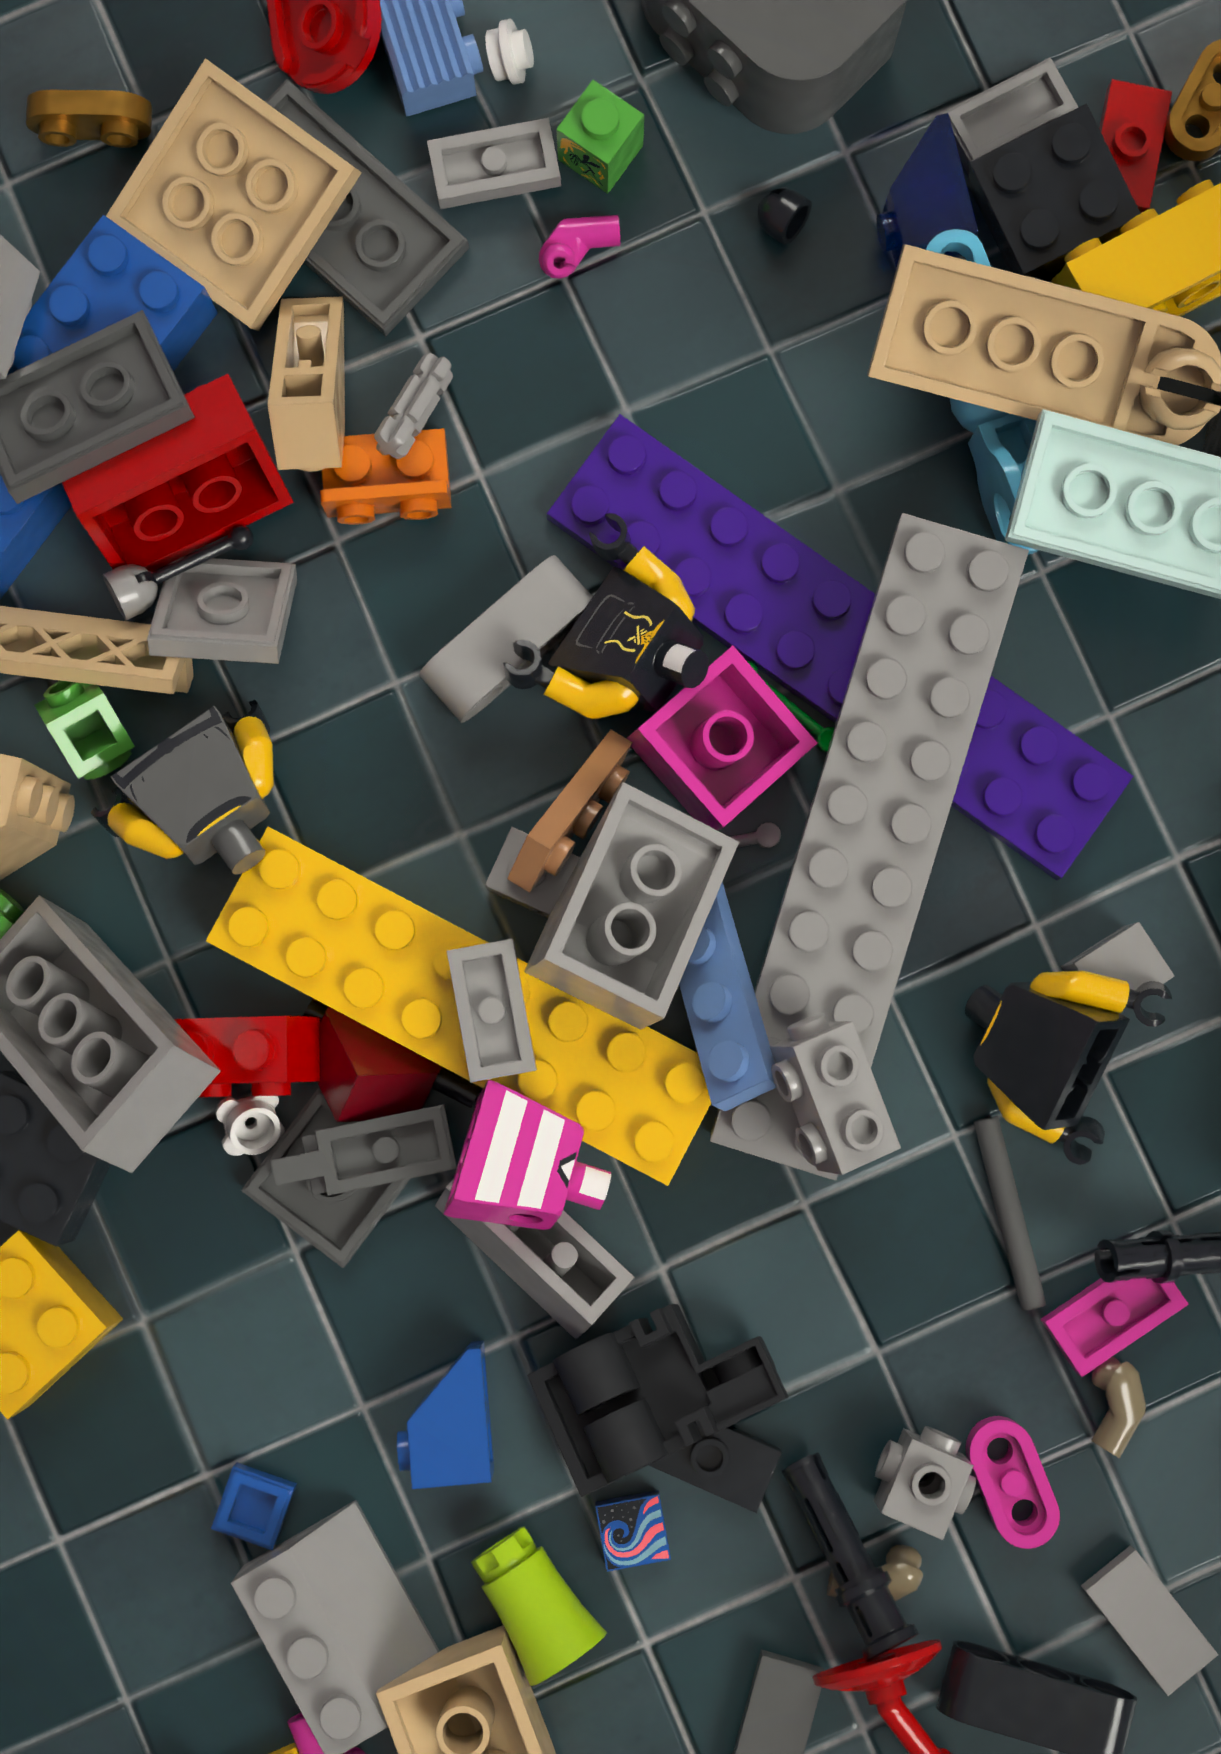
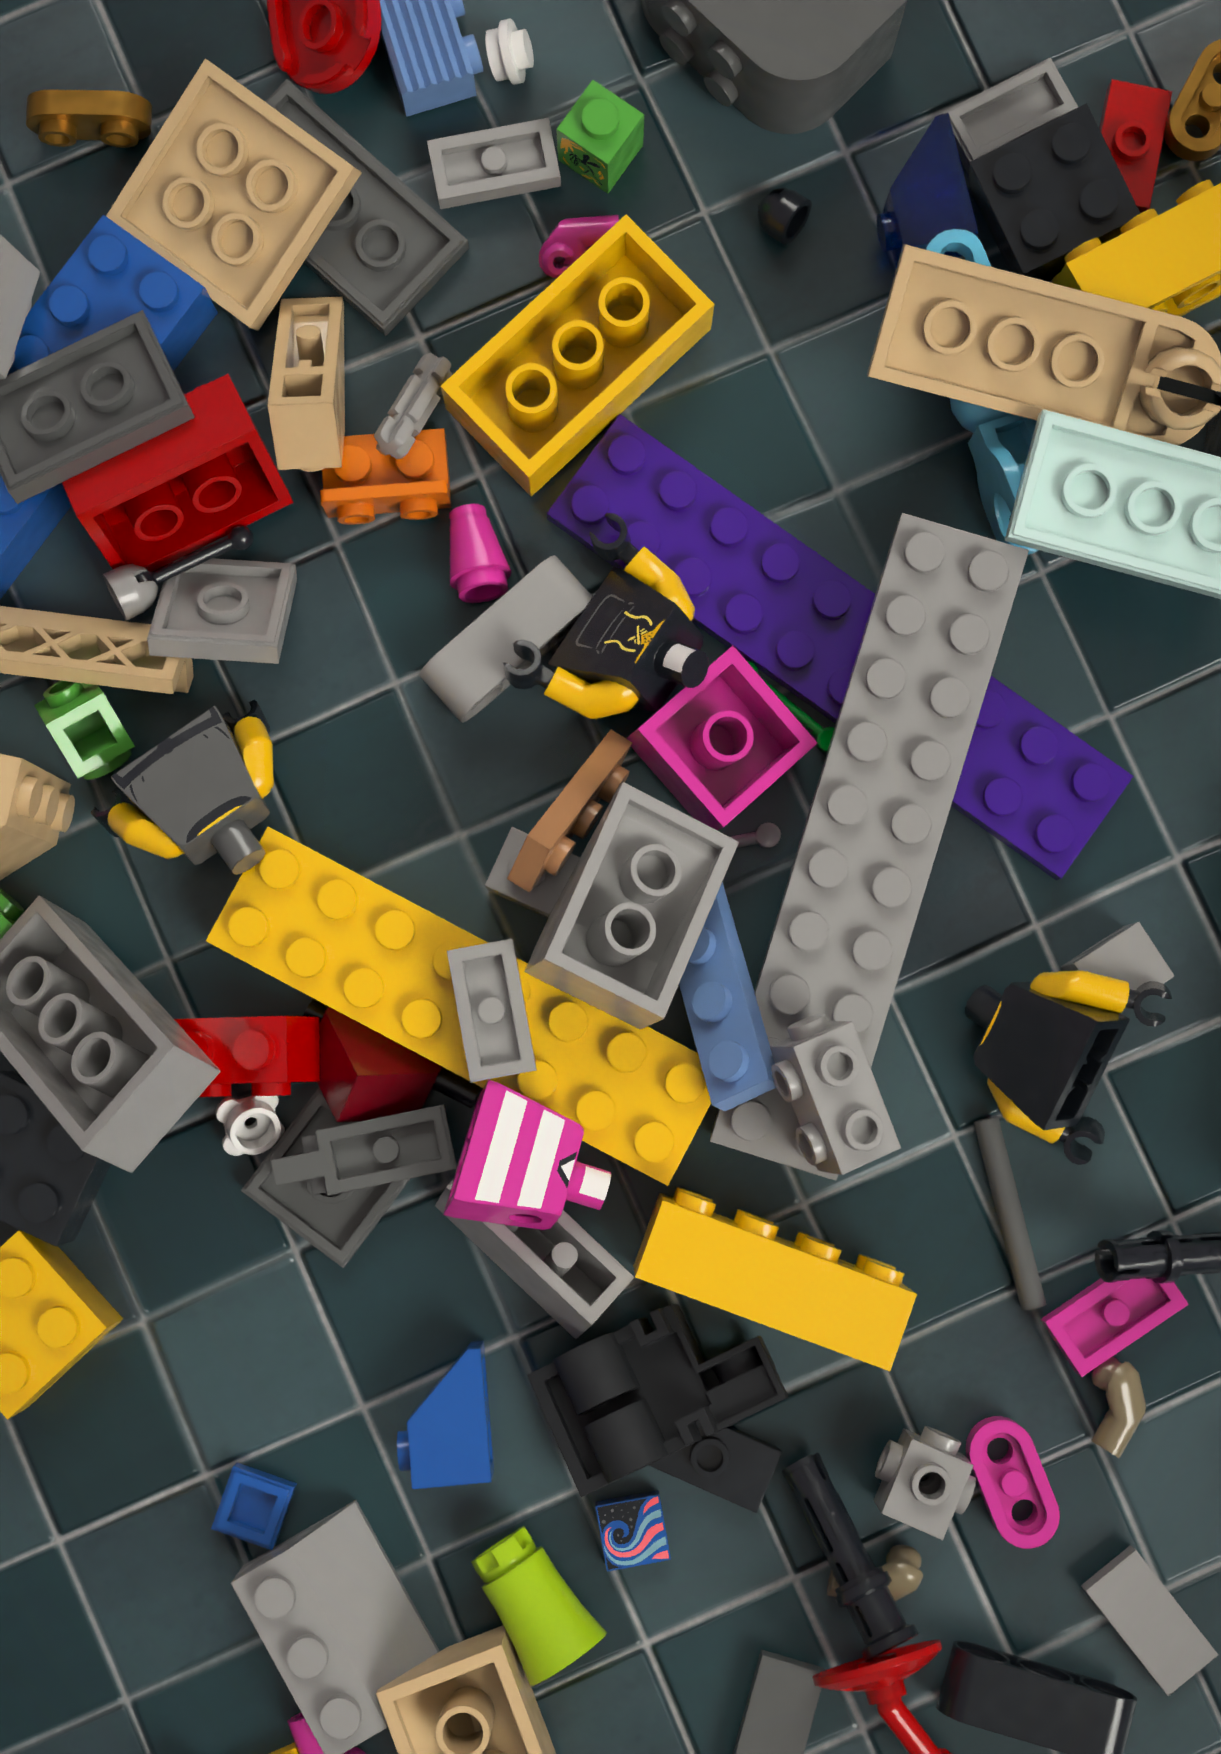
(476, 557): none -> dark pink cone
(578, 355): none -> yellow brick
(773, 1280): none -> yellow brick

